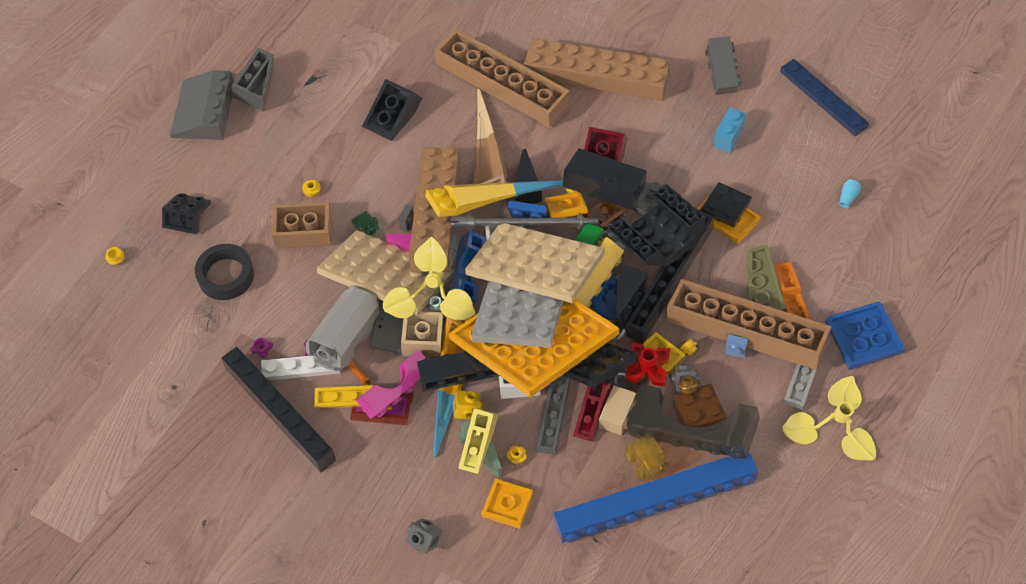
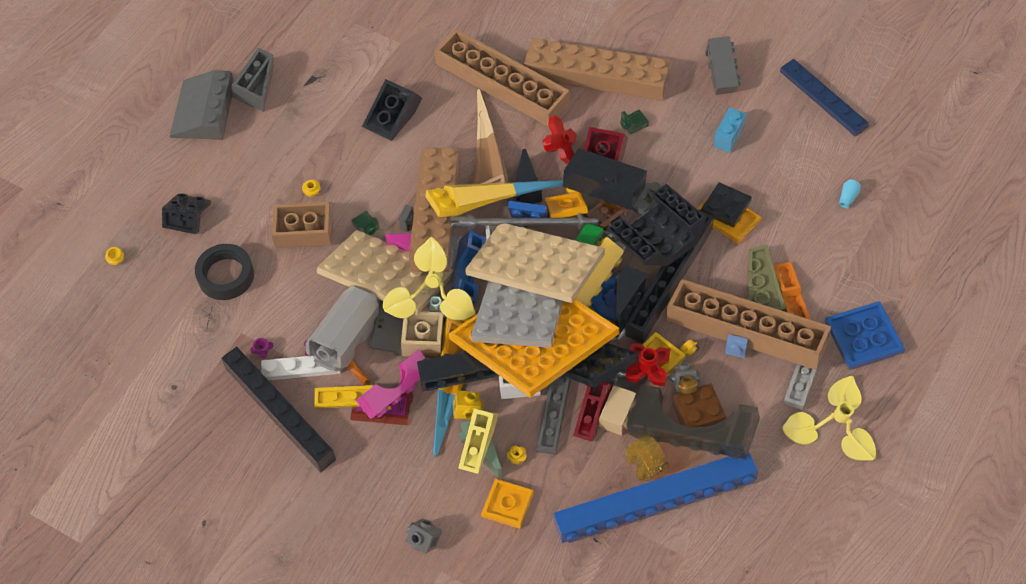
(559, 139): none -> red plant
(633, 121): none -> clear green bracket

